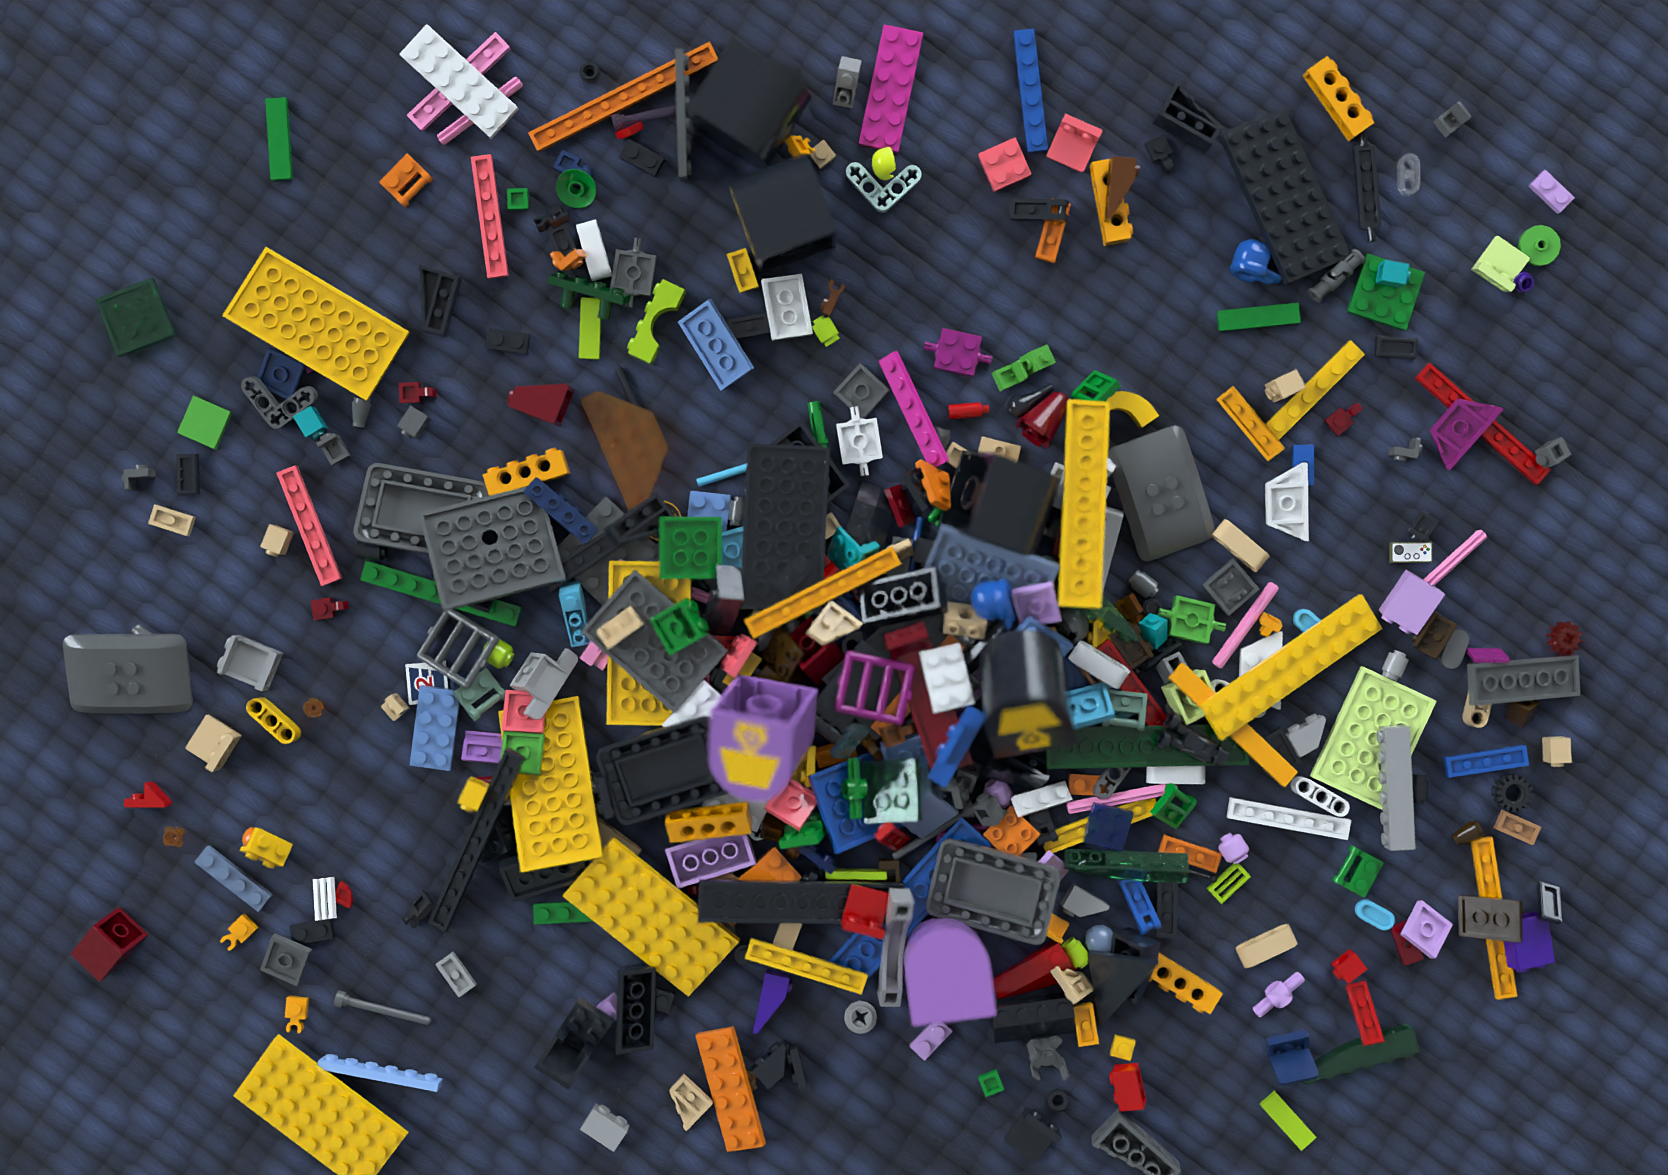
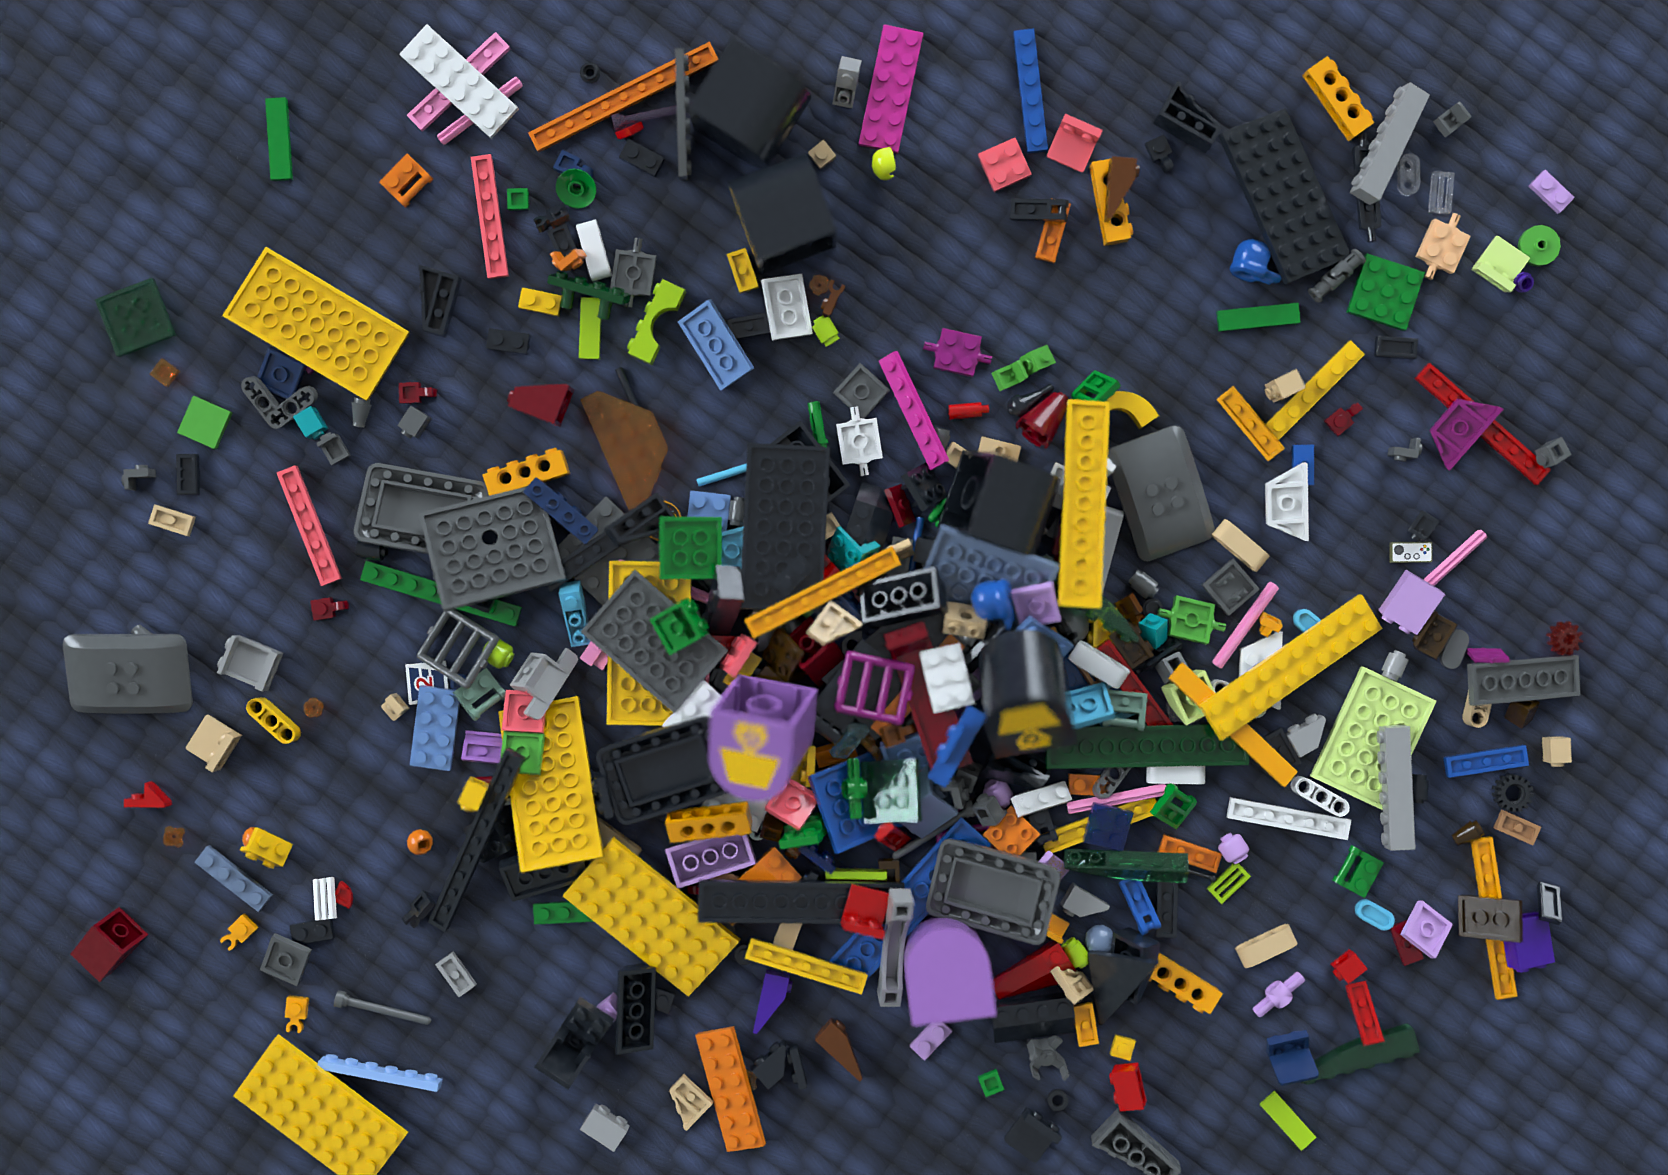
(164, 372): none -> clear orange plate
(276, 540): tan brick -> none
(419, 842): none -> orange piece
(540, 302): none -> yellow plate
(619, 627): tan hinge -> none
(798, 146): light orange plate -> none
(824, 284): none -> clear orange plate
(837, 1043): none -> reddish brown slope
(859, 1026): light grey gear -> none
(878, 191): light aqua beam -> none
(936, 484): orange wing -> none
(1192, 743): black piece -> none
(1389, 143): none -> light grey brick
(1392, 273): teal brick -> none
(1433, 192): none -> clear tile
(1442, 246): none -> light nougat plate

